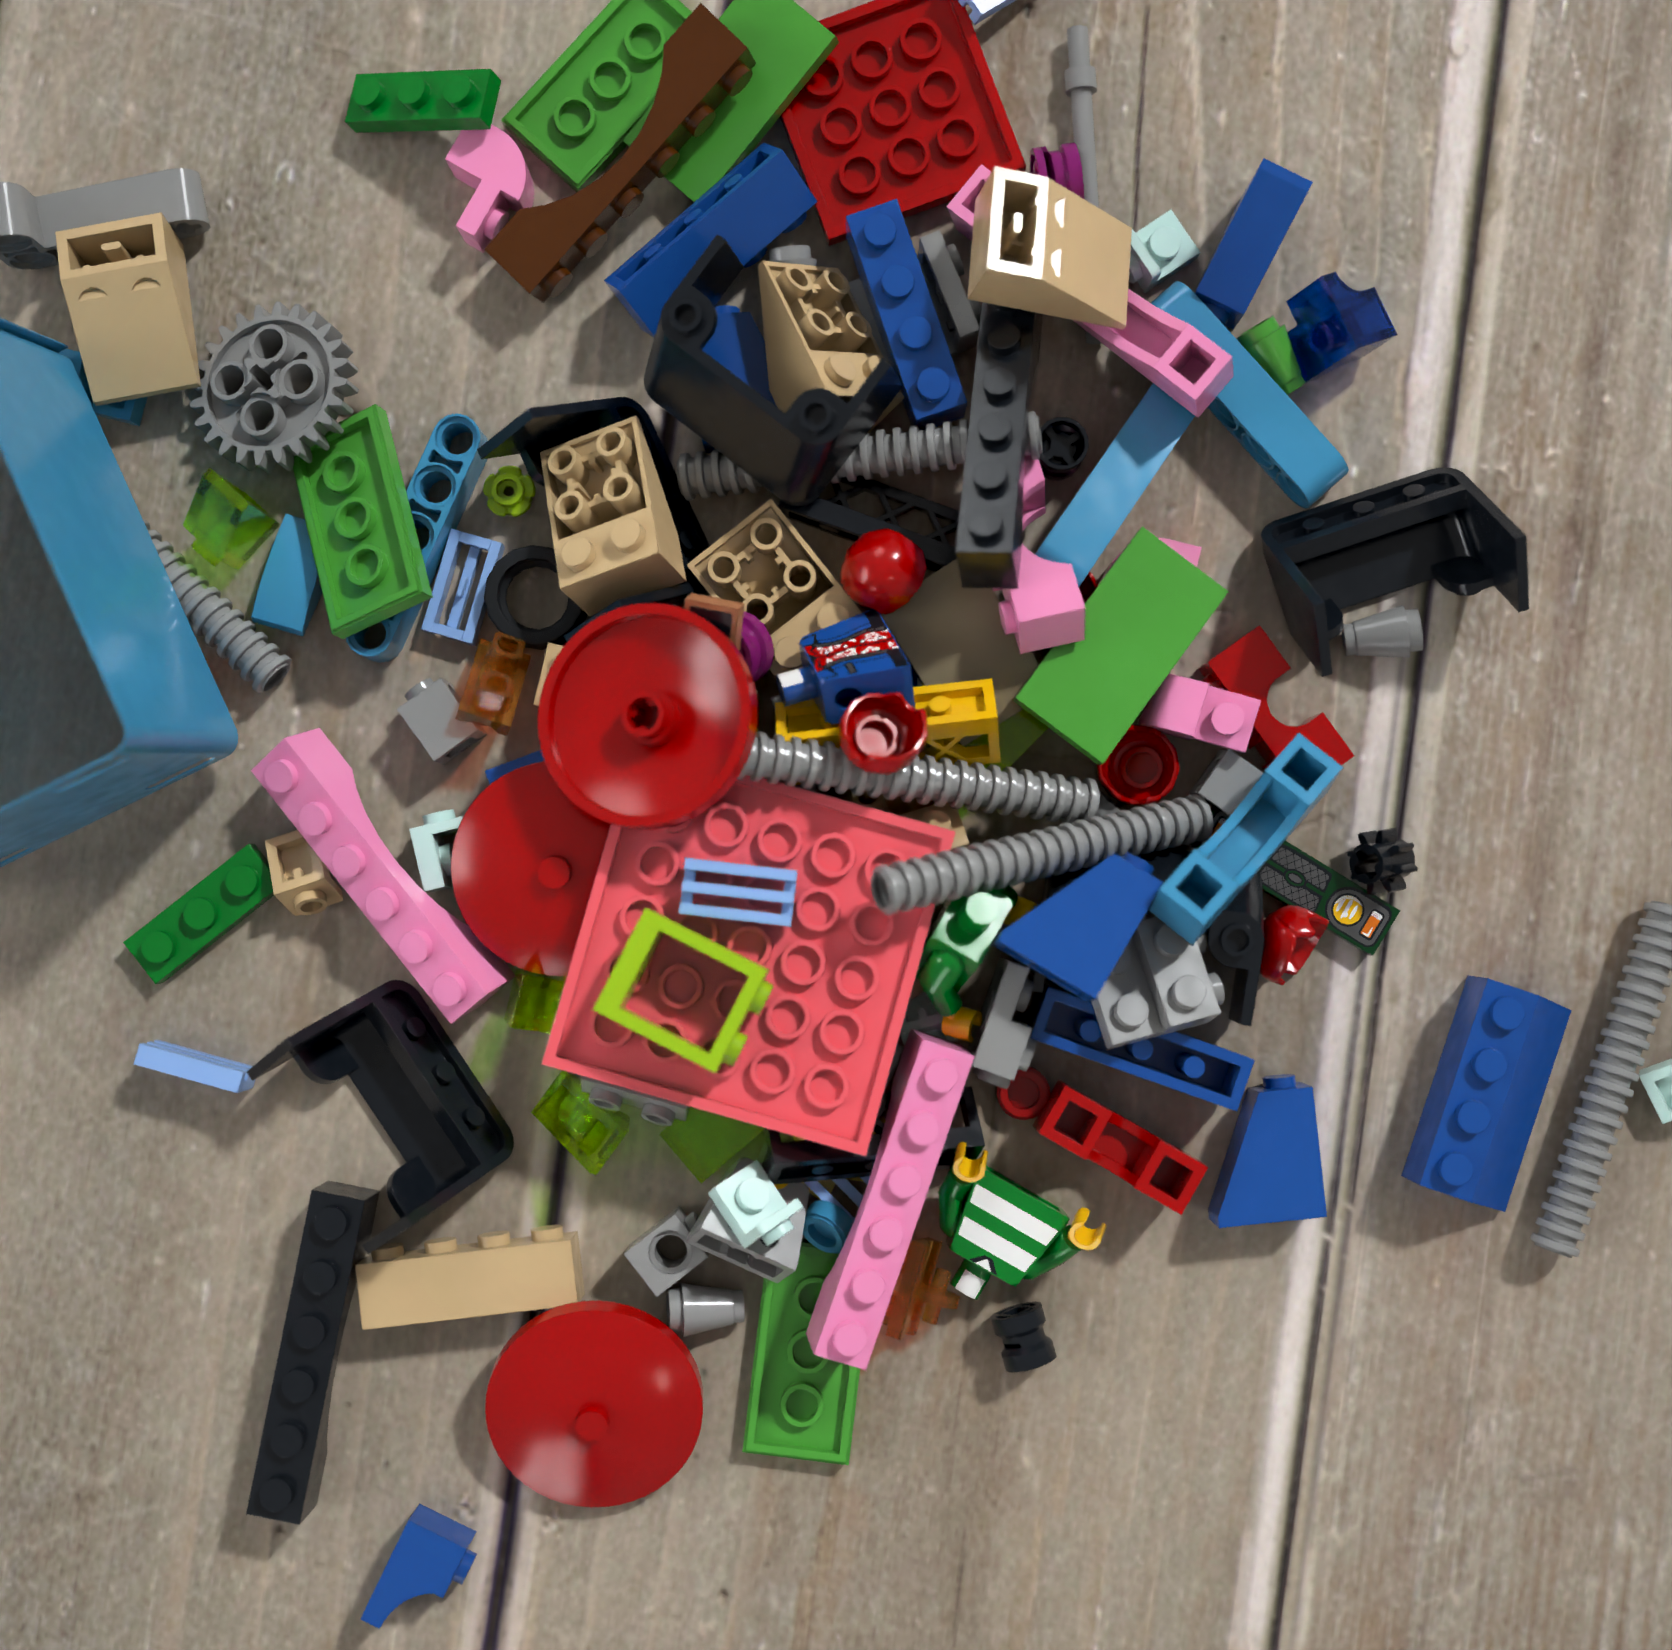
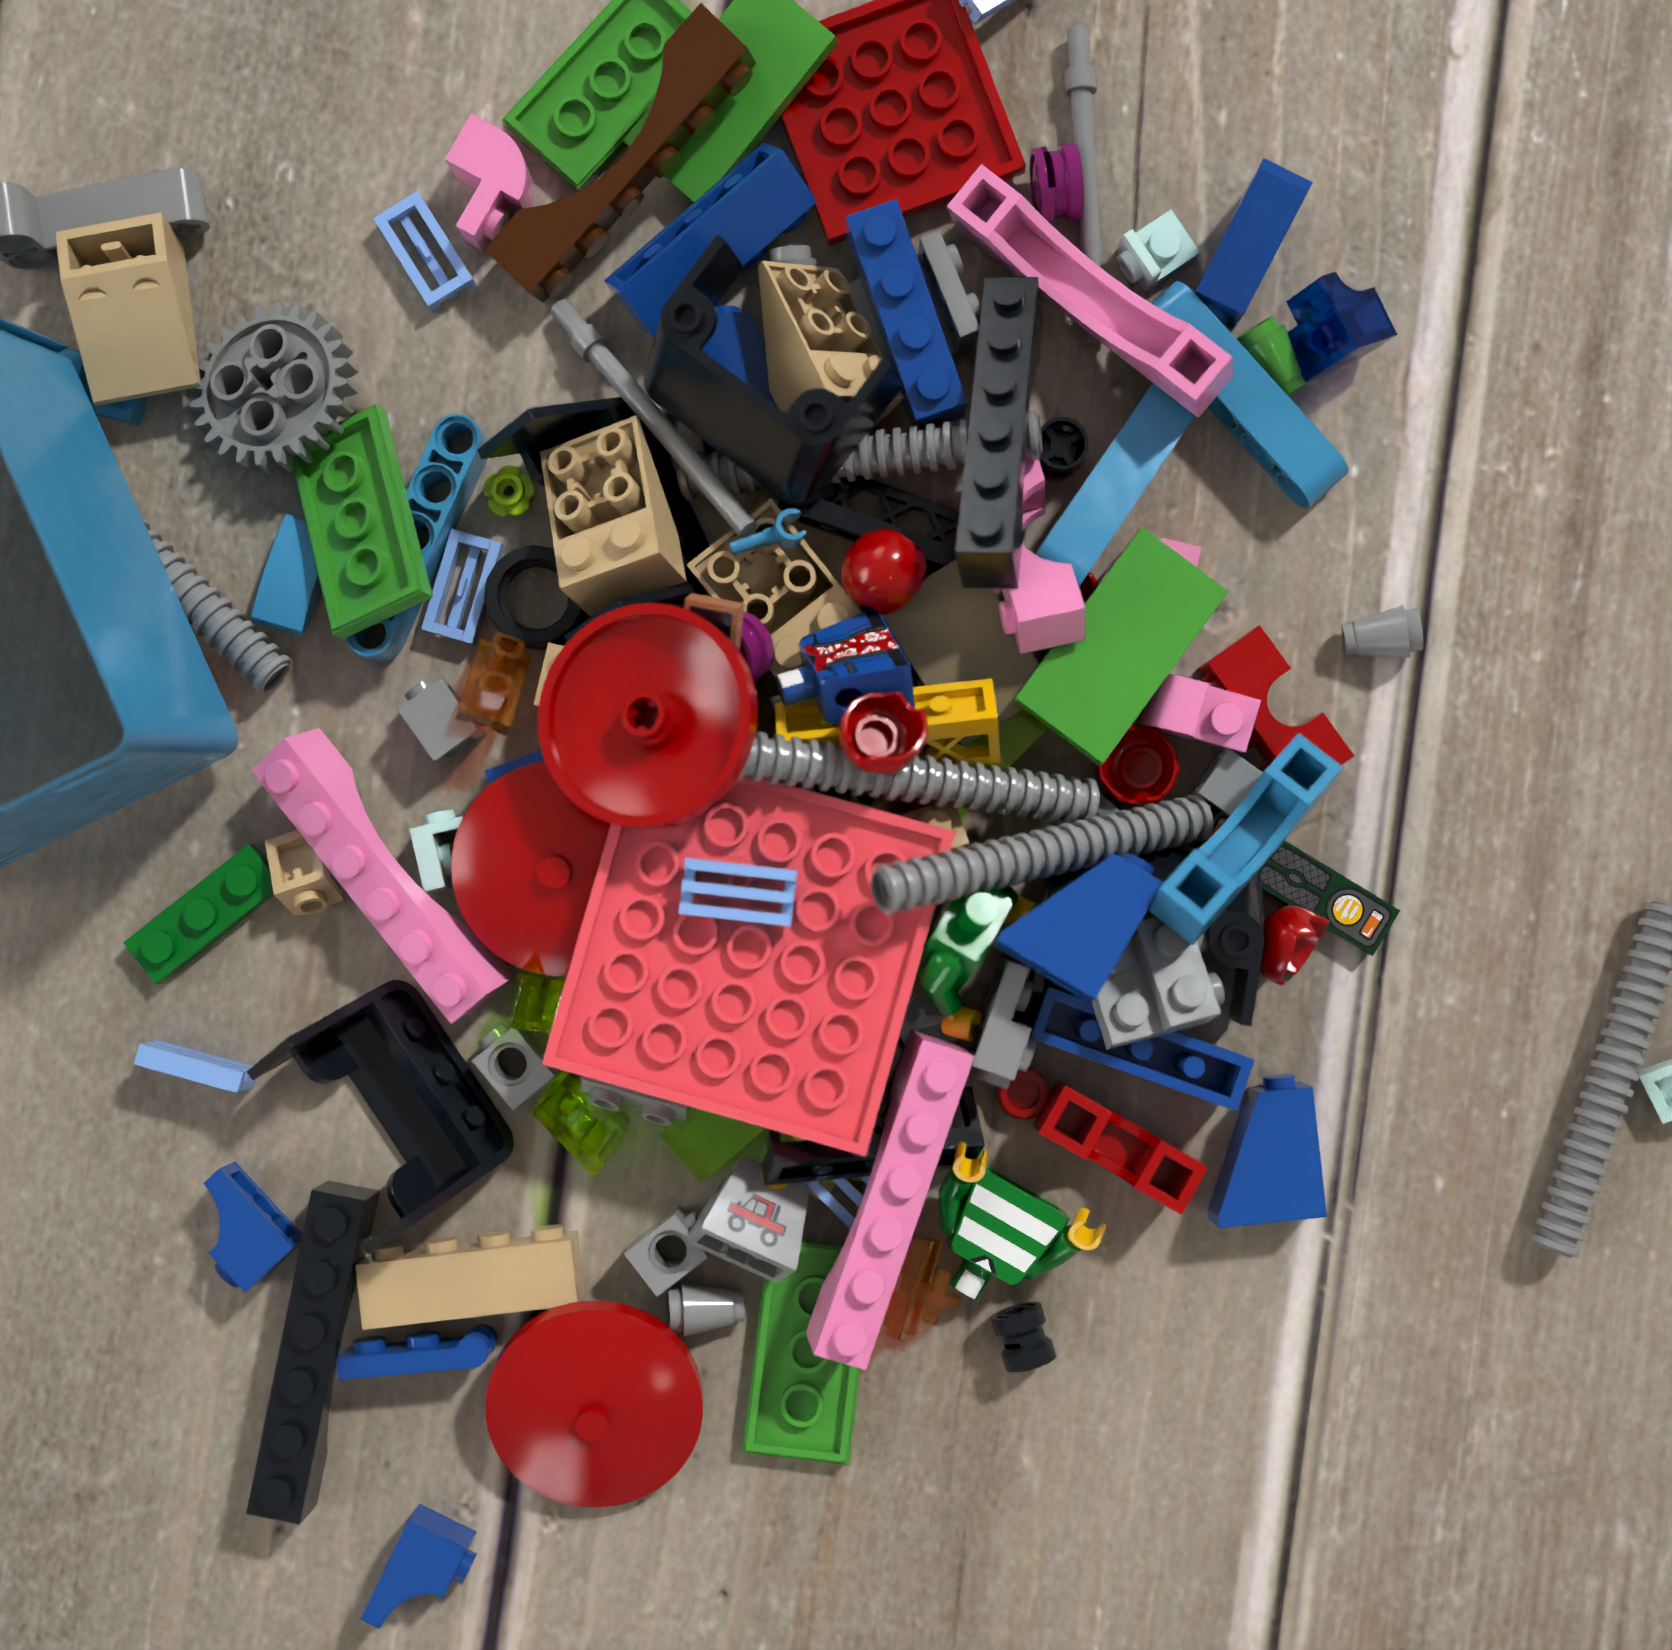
(226, 521): clear neon green slope -> none
(252, 1229): none -> blue arch
(418, 1354): none -> blue plate
(423, 101): green plate -> none
(447, 288): none -> light blue tile
(514, 1089): none -> light grey brick
(593, 348): none -> light grey bar
(632, 965): lime window -> none
(754, 1206): light aqua bracket -> none
(772, 535): none -> dark azure hand
(827, 1226): dark azure tile -> none
(1048, 251): tan slope -> none
(1382, 861): black gear -> none
(1386, 542): black windscreen -> none
(1486, 1093): blue slope -> none

